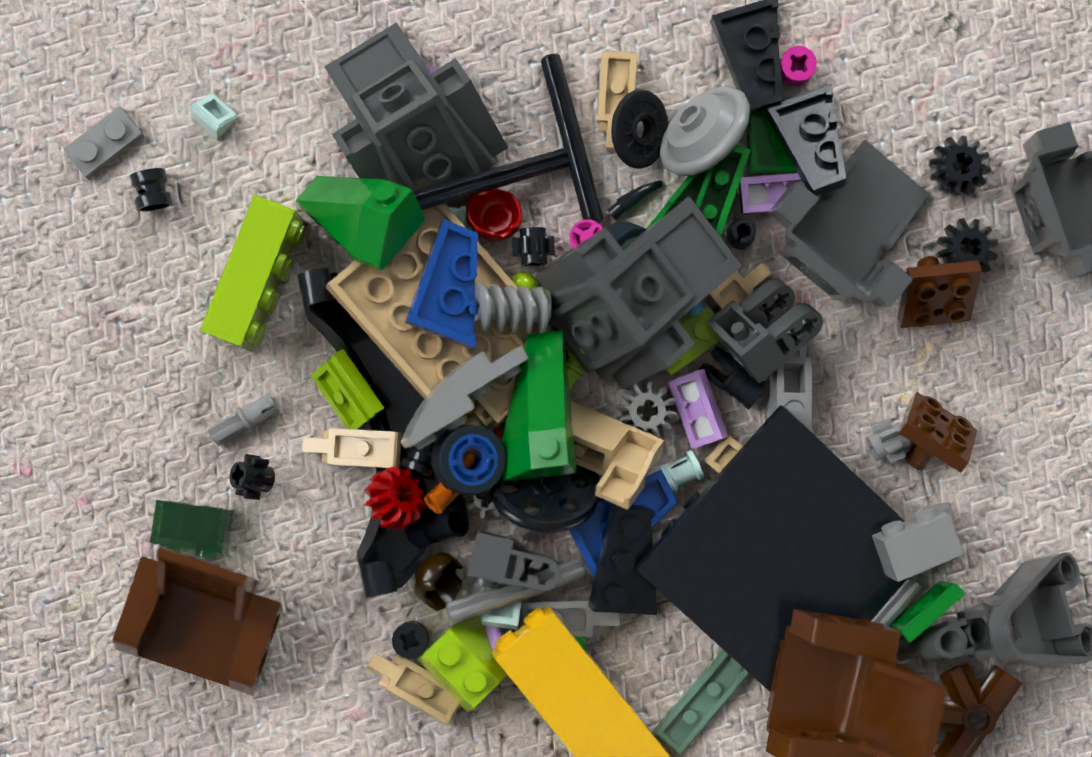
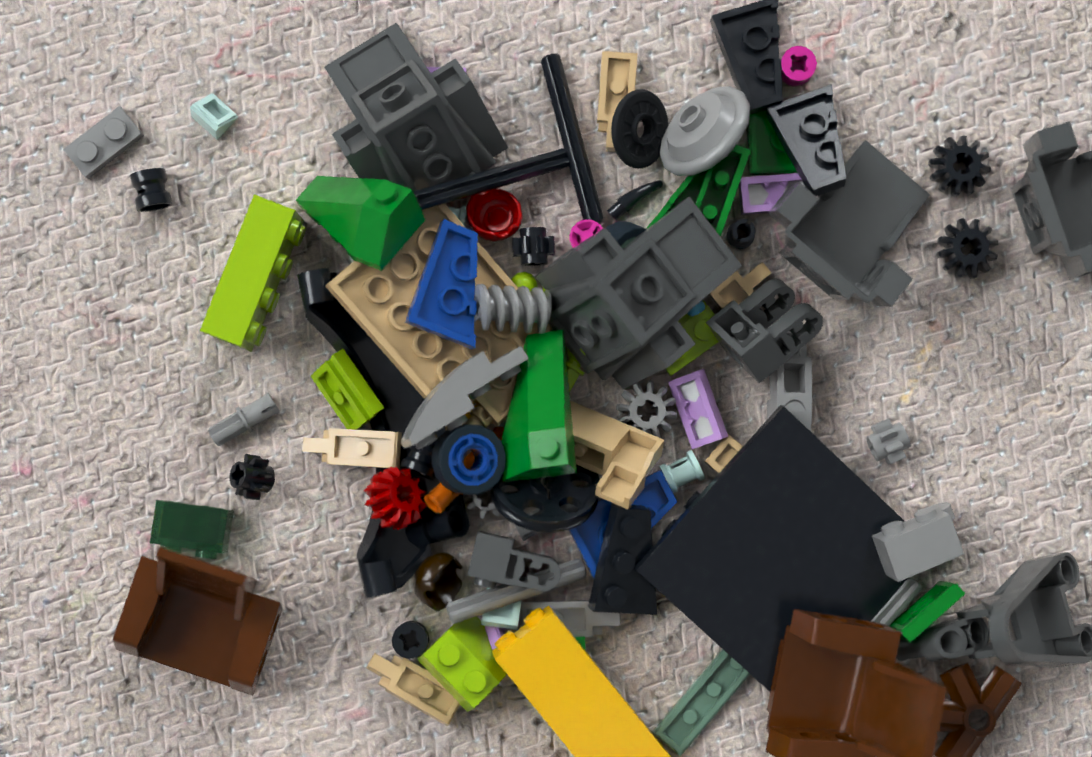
(738, 384): black hinge -> none
(936, 434): reddish brown plate -> none
(939, 293): reddish brown plate -> none

